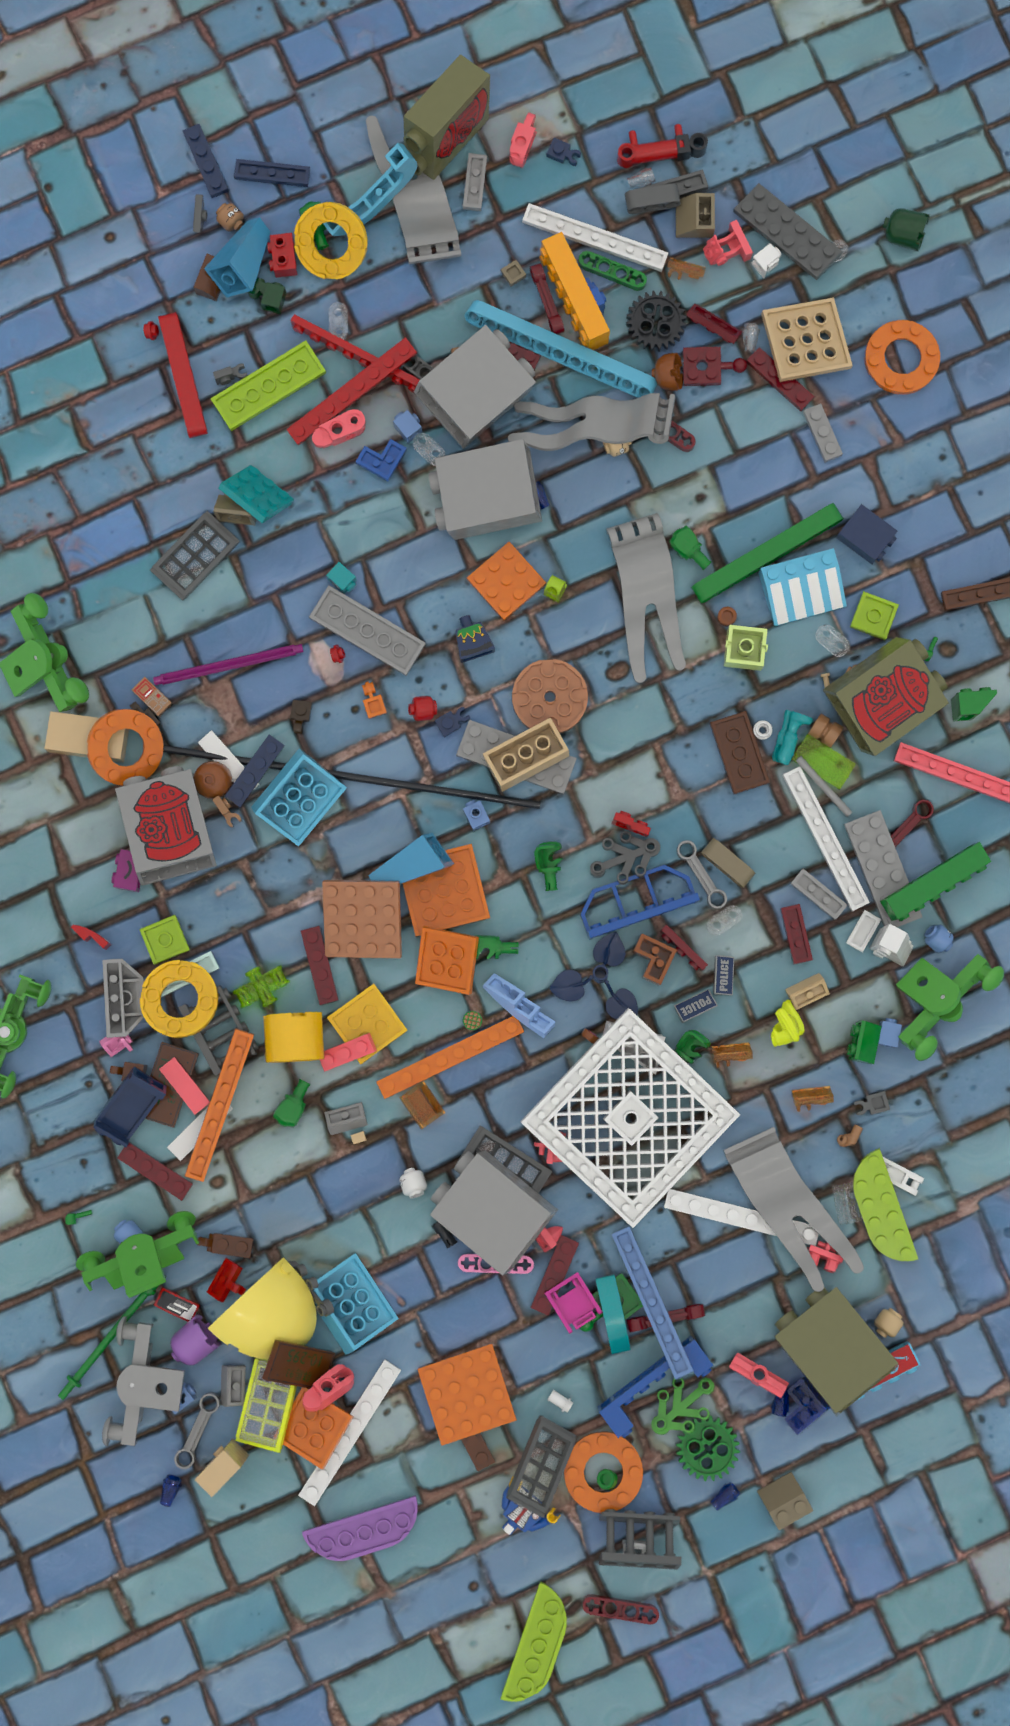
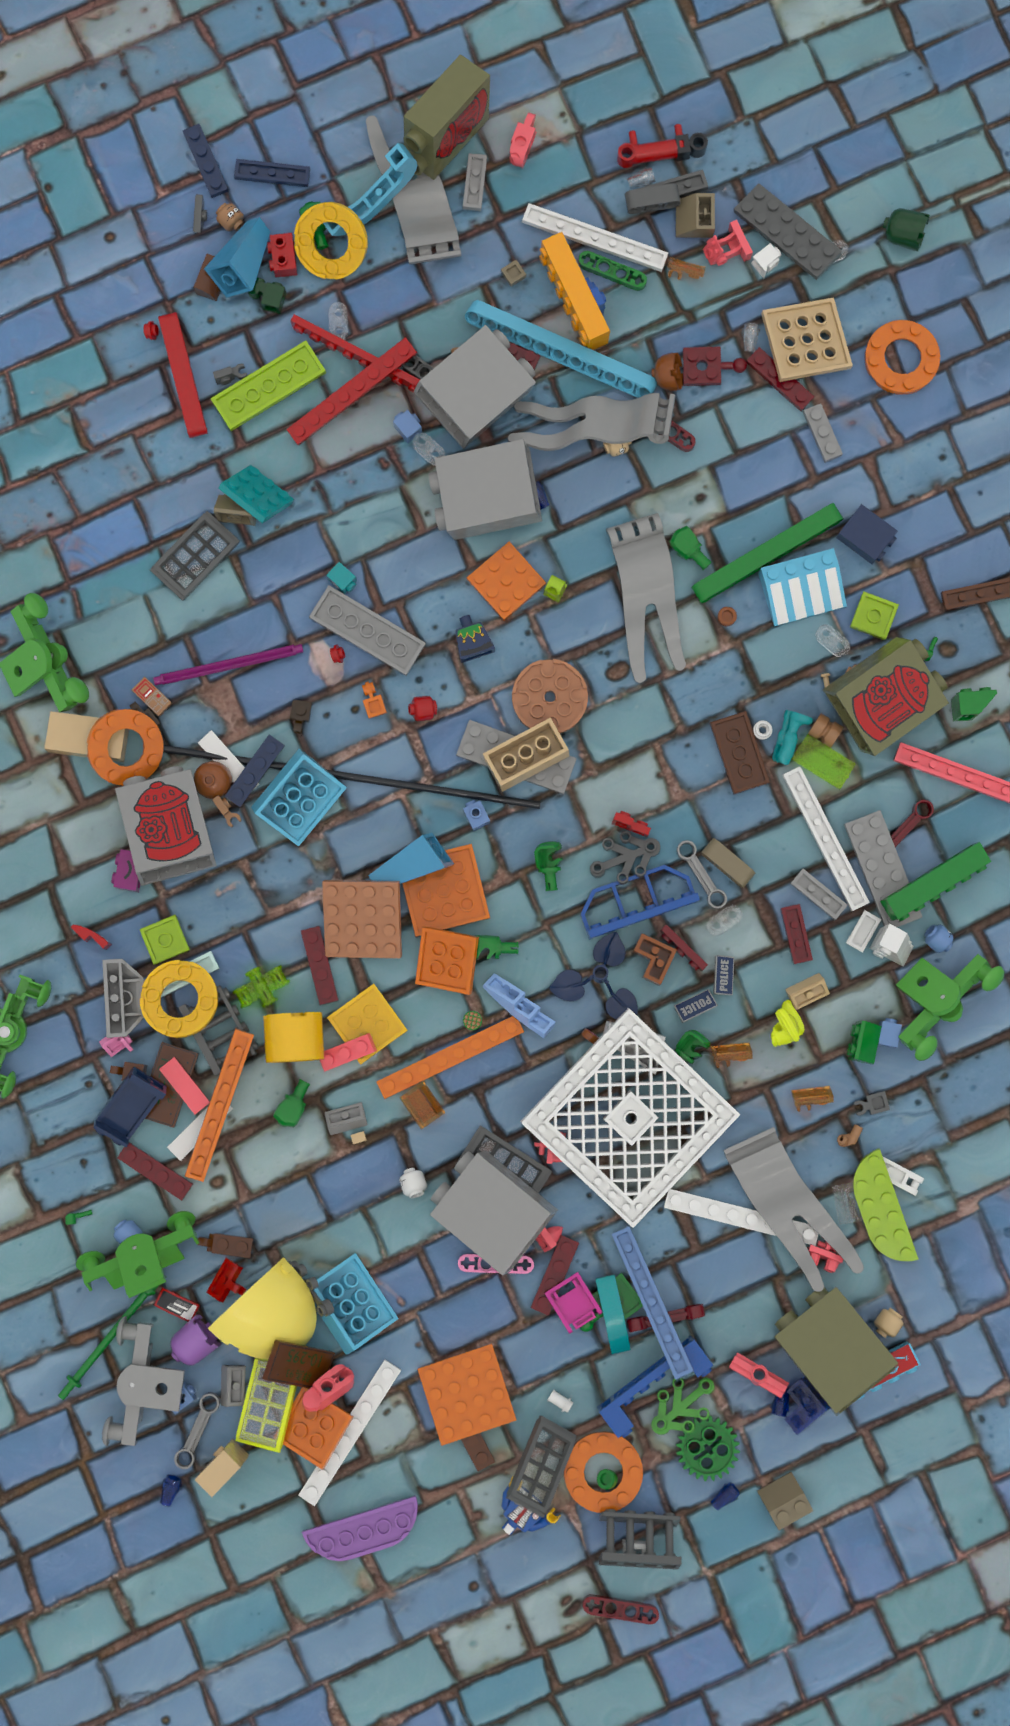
(324, 435): coral piece -> none
(382, 464): blue plate -> none
(446, 1236): black pin -> none
(450, 723): dark blue plate -> none
(537, 1646): lime plate -> none
(539, 279): dark red piece -> none
(561, 150): dark blue plate -> none
(639, 318): black gear -> none
(714, 324): dark red plate -> none
(745, 647): yellowish green brick -> none
(823, 785): light grey bar -> none

